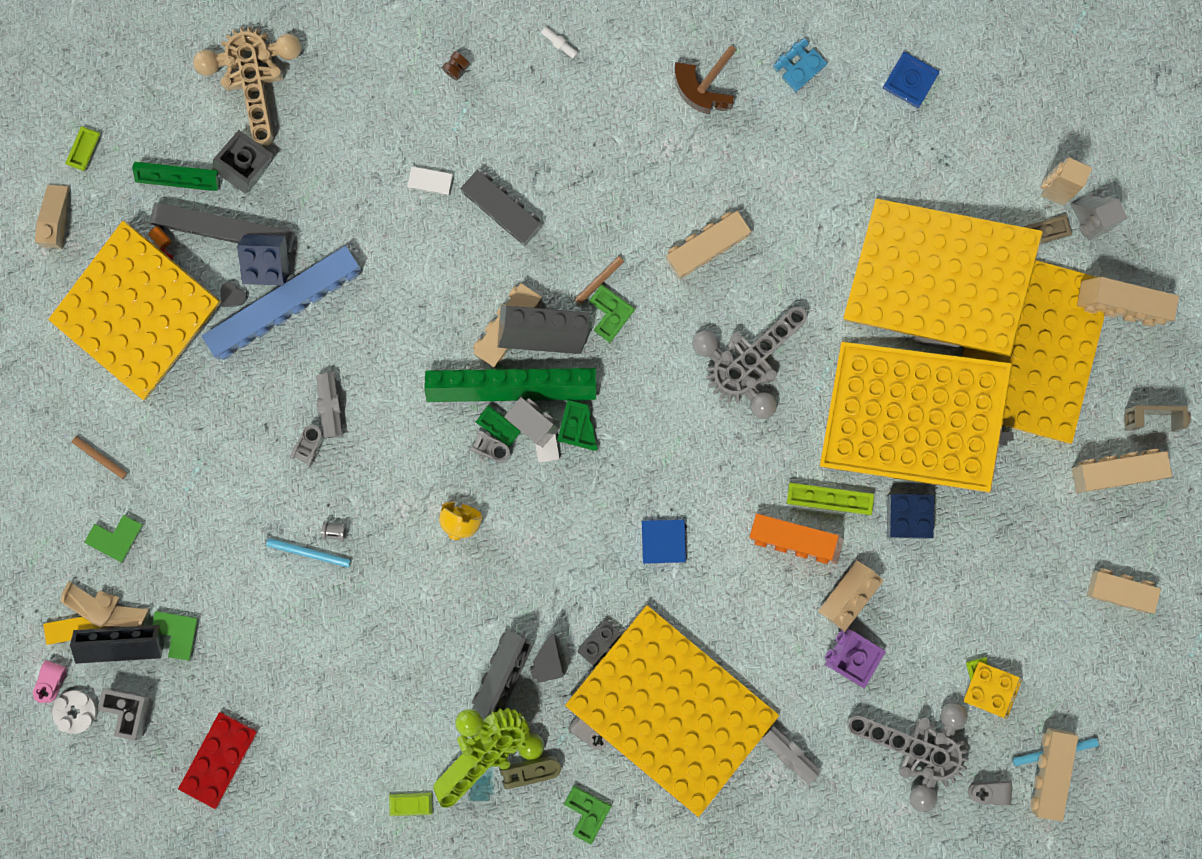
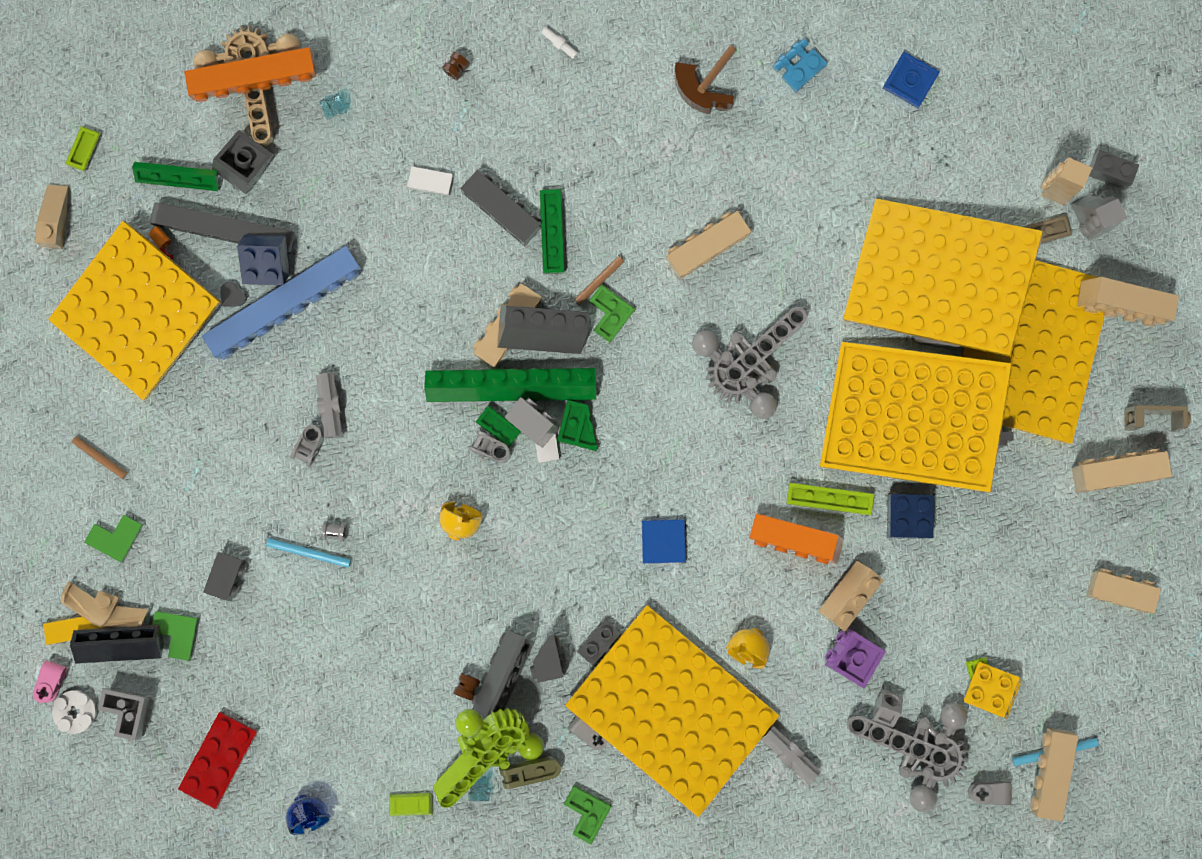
(225, 576): none -> dark grey brick
(250, 74): none -> orange brick
(306, 814): none -> clear blue cylinder
(333, 106): none -> clear light blue wheel
(466, 686): none -> reddish brown wheel
(551, 231): none -> green plate
(750, 647): none -> yellow cylinder
(887, 708): none -> light grey brick
(1113, 169): none -> dark grey brick

